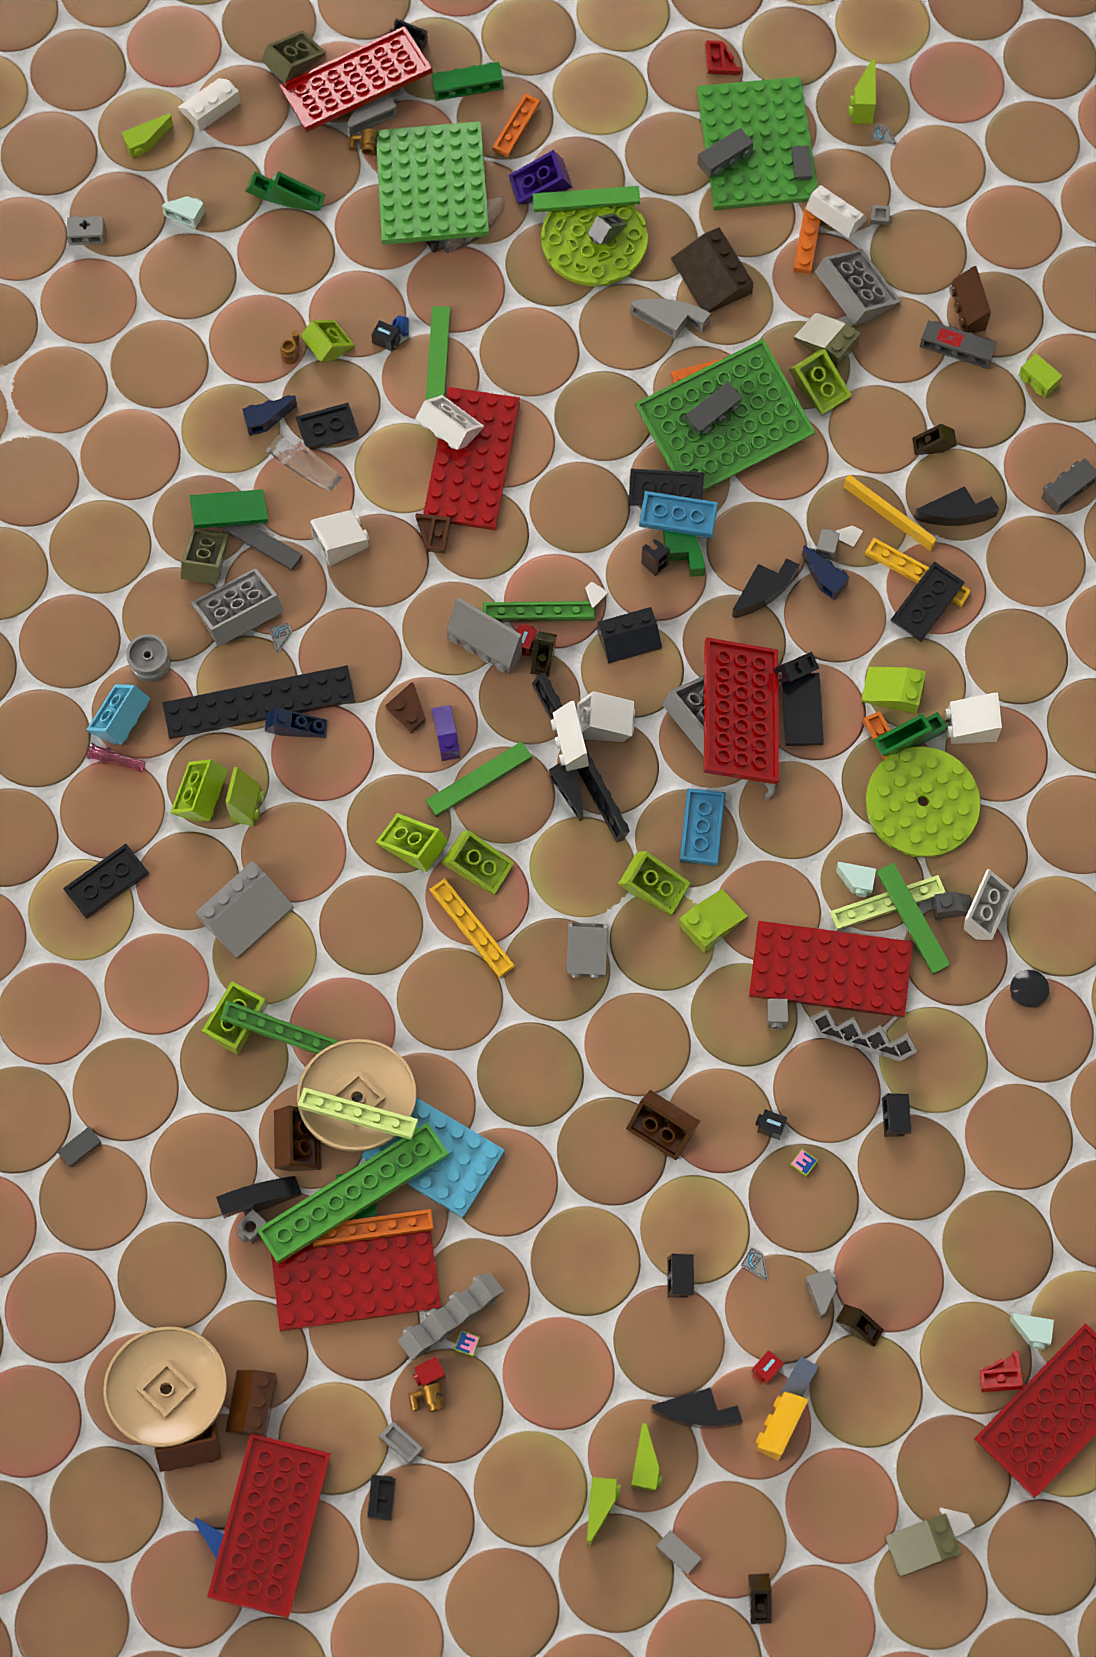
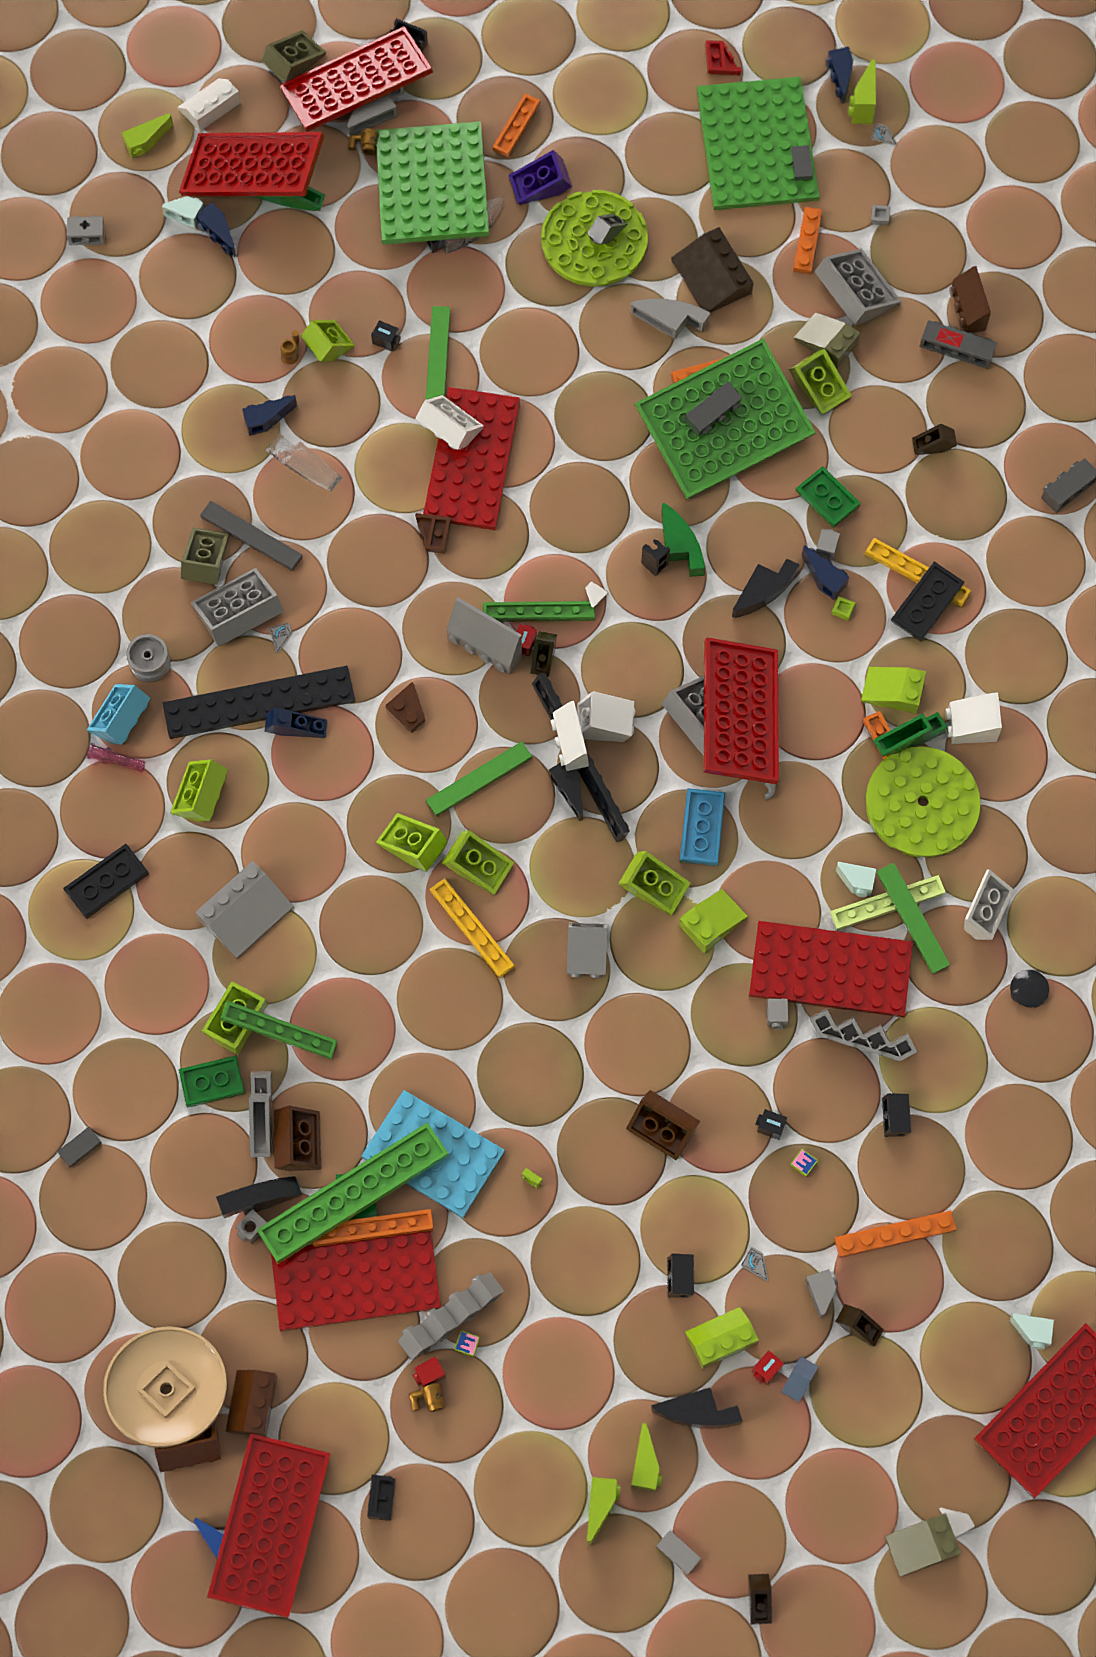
(211, 1081): none -> green tile
(214, 223): none -> dark blue slope
(228, 509): green tile -> none
(243, 798): lime slope -> none
(252, 164): none -> red plate
(260, 1114): none -> light grey slope
(327, 426): black plate -> none
(339, 536): white slope -> none
(355, 1069): tan dish -> none
(357, 1113): yellowish green plate -> none
(401, 1442): light grey tile -> none
(402, 323): blue plate -> none
(446, 733): dark purple slope -> none
(467, 81): green brick -> none
(532, 1178): none -> lime tile
(586, 199): bright green tile -> none
(629, 635): black slope -> none
(666, 482): black tile -> none
(678, 514): dark azure tile -> none
(722, 1337): none -> lime slope
(725, 153): dark grey brick -> none
(780, 1425): yellow slope -> none
(797, 667): black hinge -> none
(803, 711): black tile -> none
(828, 497): none -> green plate
(835, 211): white slope -> none
(840, 64): none -> dark blue slope
(843, 608): none -> lime tile
(849, 535): white sticker -> none
(890, 513): yellow tile -> none
(895, 1234): none -> orange plate
(951, 905): dark grey slope -> none
(957, 510): black slope -> none
(1002, 1375): red wing -> none
(1040, 375): lime brick -> none

